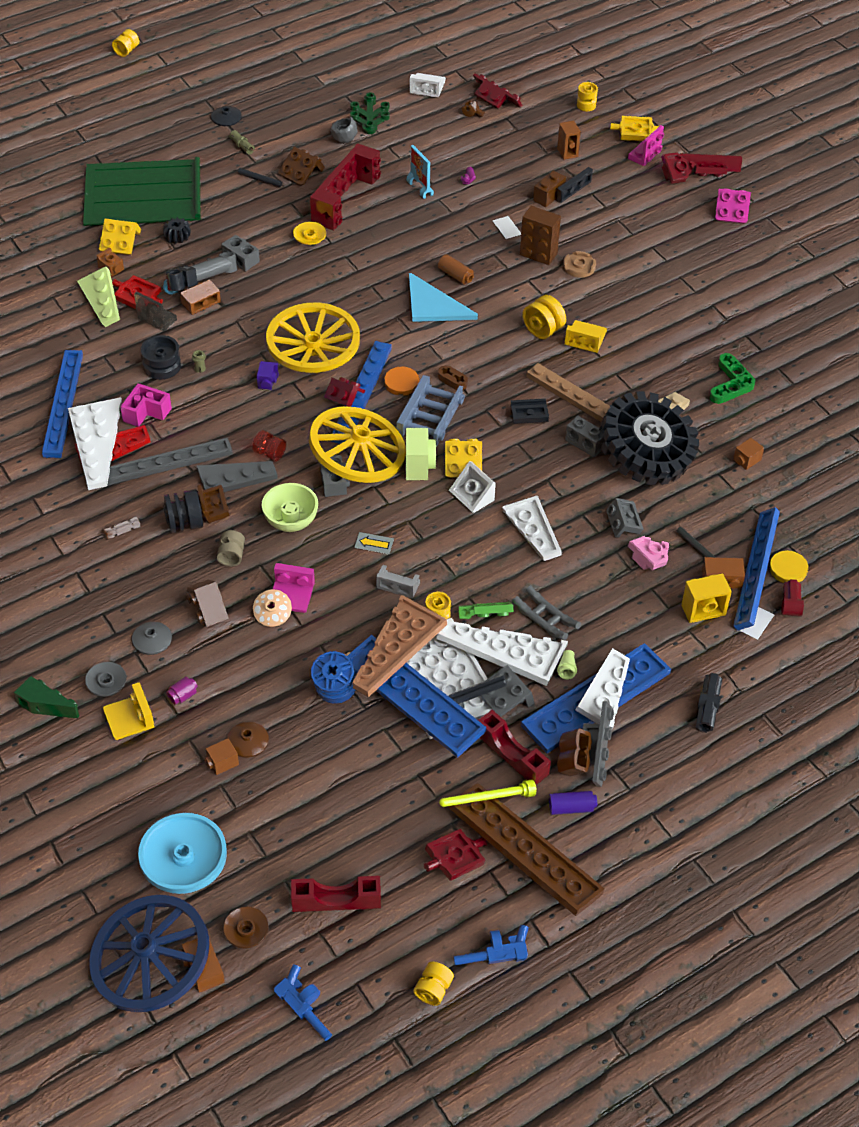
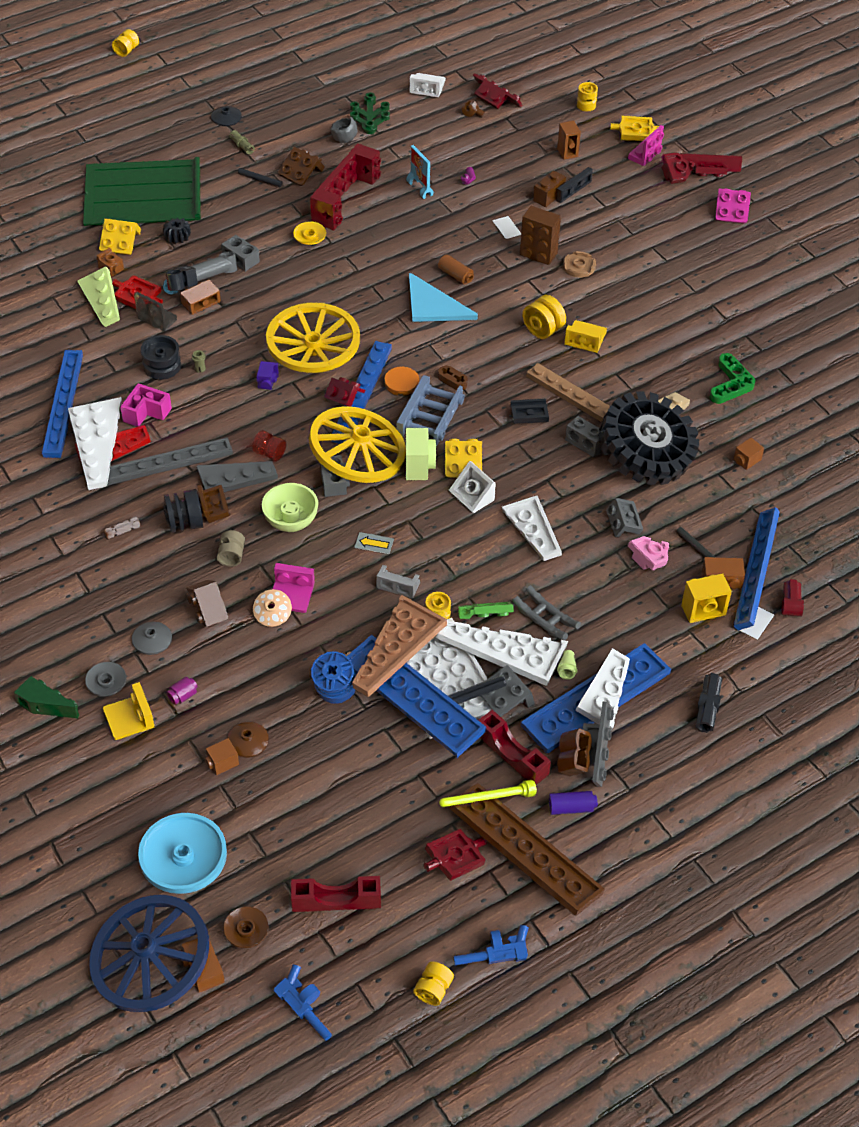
(788, 565): yellow tile -> none

